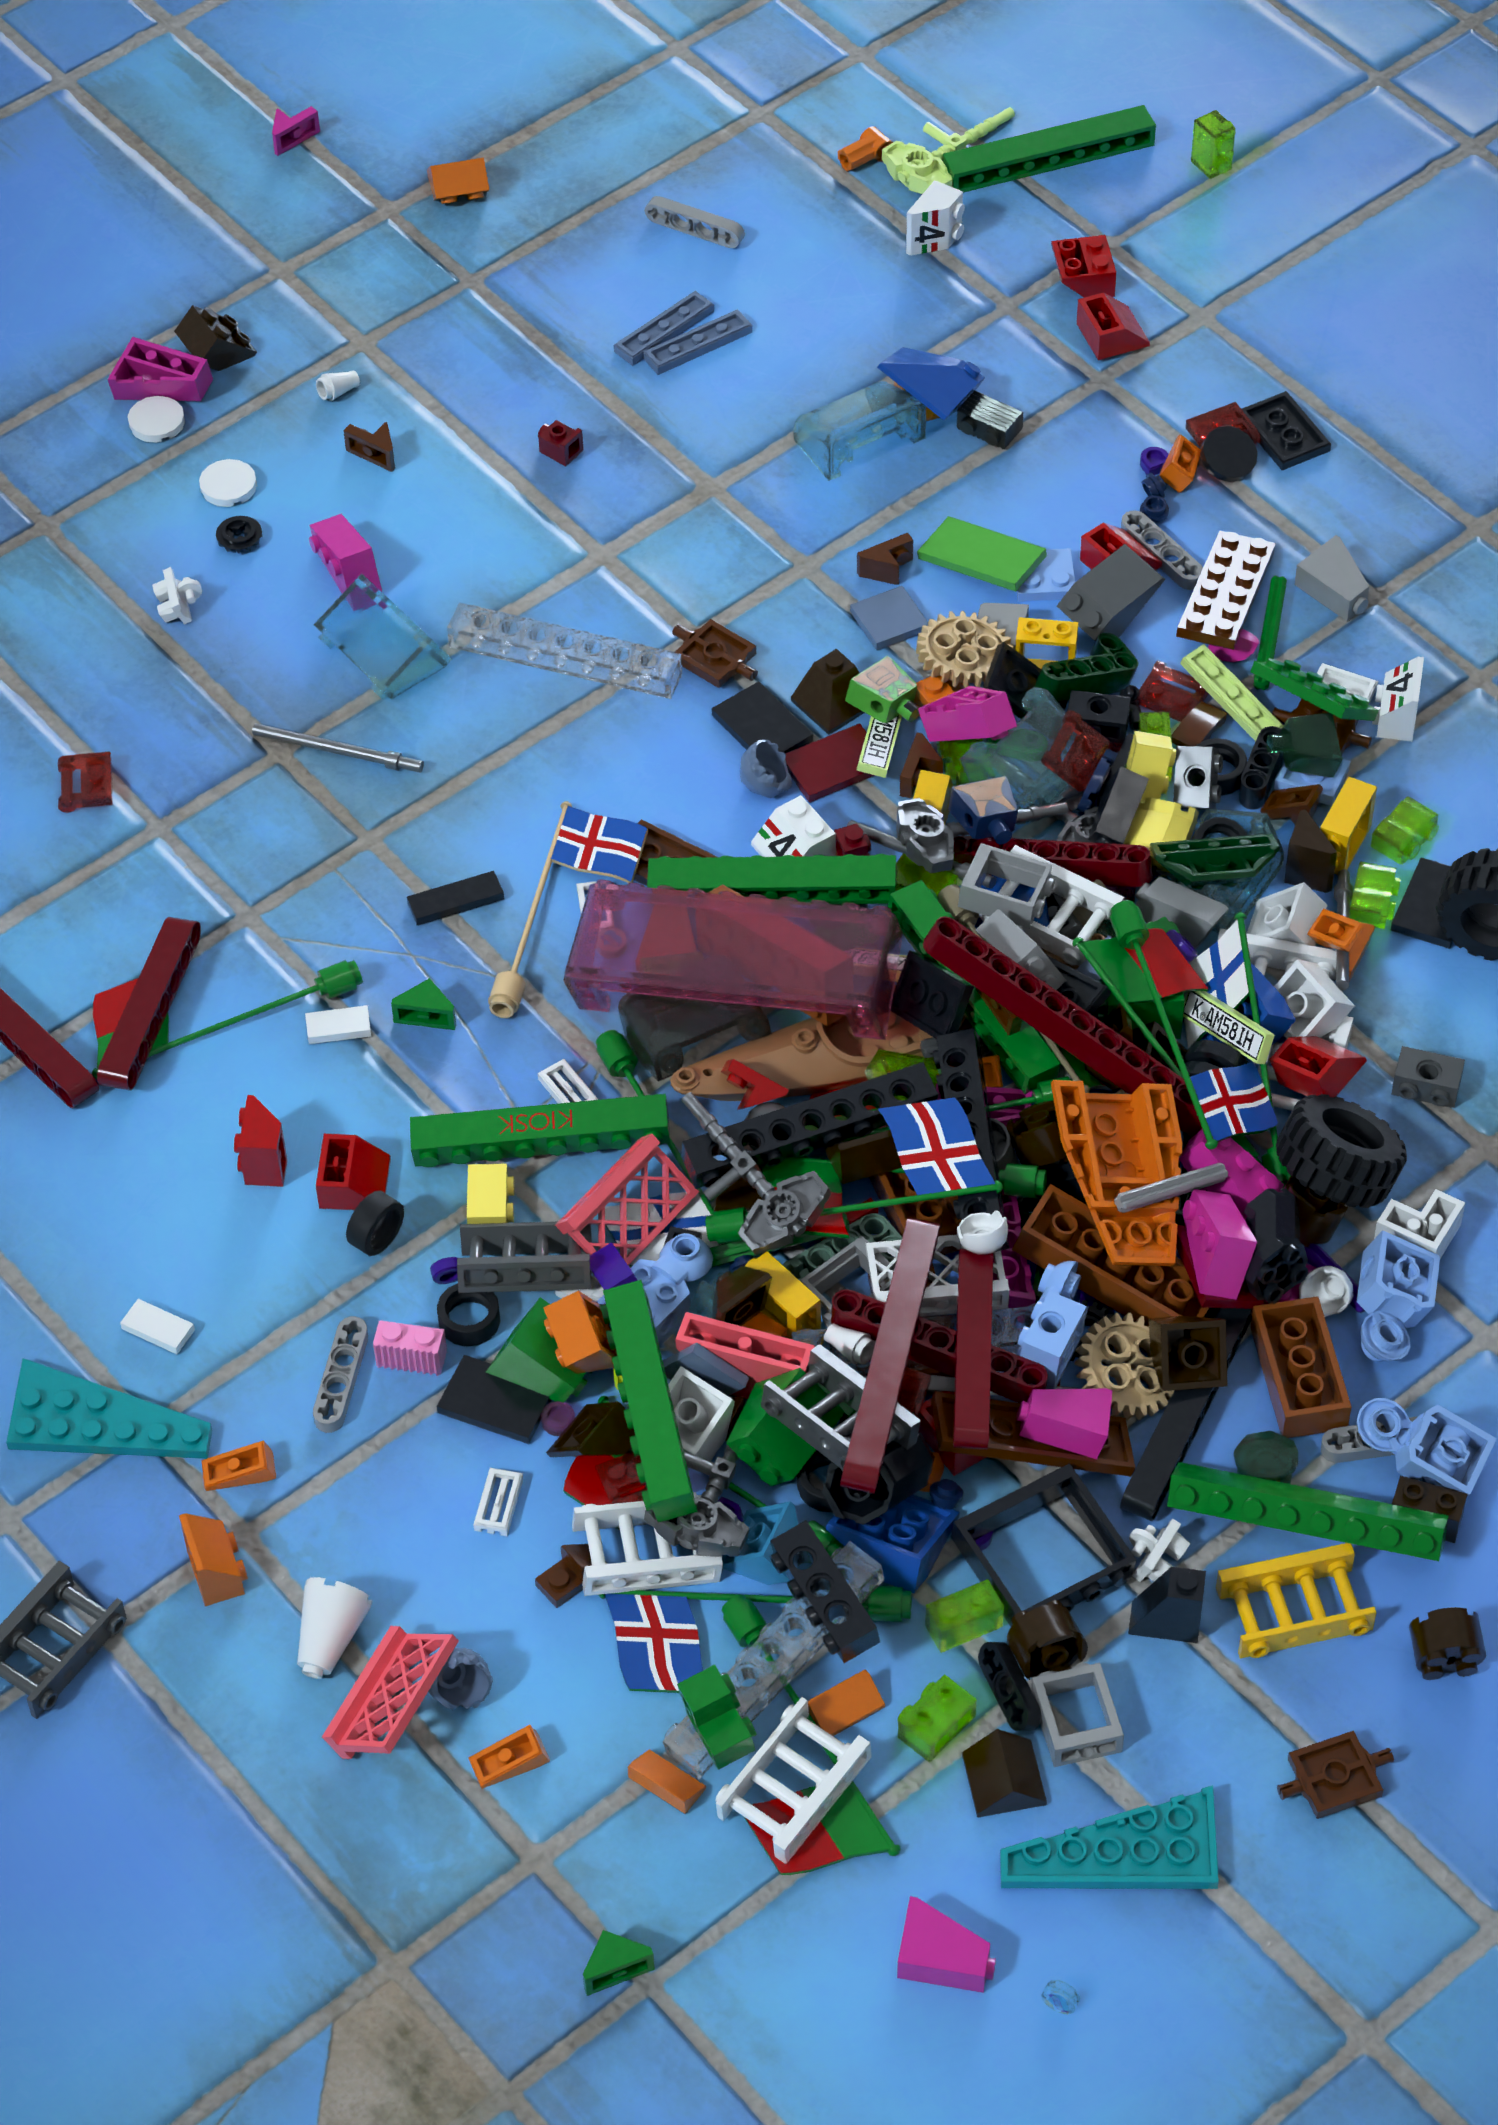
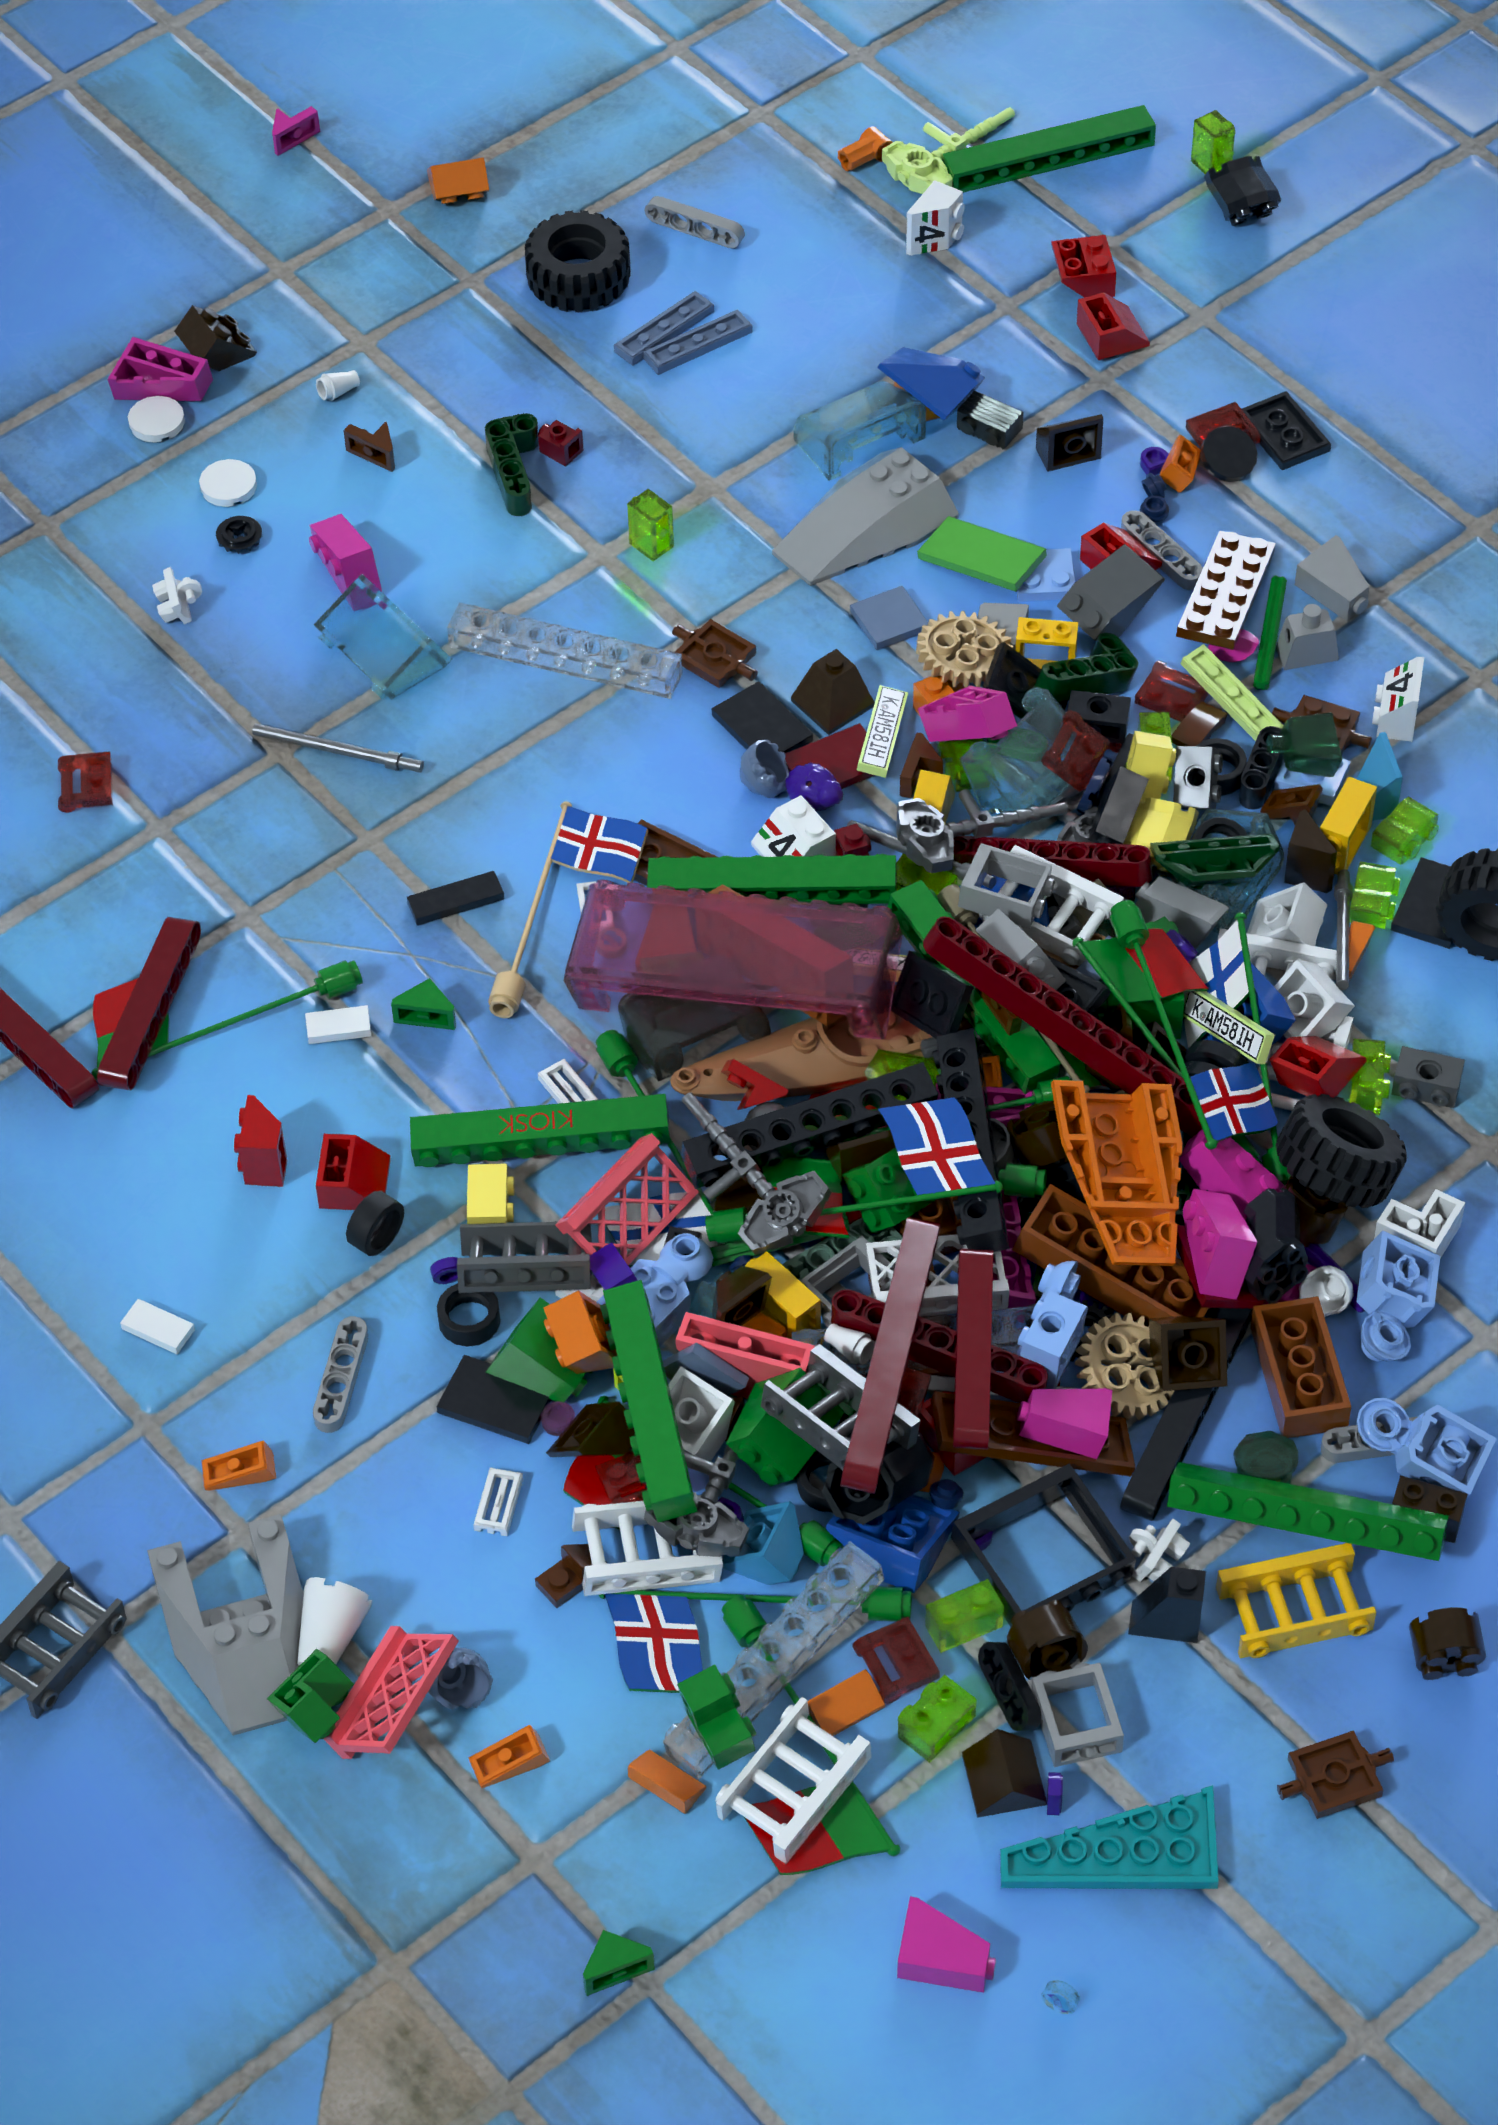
(80, 1416): teal wing -> none
(213, 1558): orange slope -> none
(240, 1648): none -> light grey wedge
(310, 1694): none -> green brick
(410, 1347): bright pink brick -> none
(504, 442): none -> dark green beam
(581, 284): none -> black tyre
(650, 524): none -> clear neon green brick
(803, 1546): black brick -> none
(822, 793): none -> dark purple piece
(867, 515): none -> light grey wedge
(882, 1181): none -> green bracket
(884, 559): reddish brown slope -> none
(884, 692): bright green torso -> none
(906, 1654): none -> clear red plate
(983, 1232): white hair -> none
(985, 808): dark blue torso -> none
(1054, 1793): none -> dark purple tile
(1070, 442): none -> dark brown slope
(1133, 692): black arm -> none
(1170, 1187): light grey axle -> none
(1243, 190): none -> black brick
(1307, 639): none -> light grey torso
(1312, 689): green plate -> none
(1335, 931): orange slope -> none
(1352, 682): white tile -> none
(1368, 1084): none -> clear neon green brick
(1382, 771): none -> dark azure slope

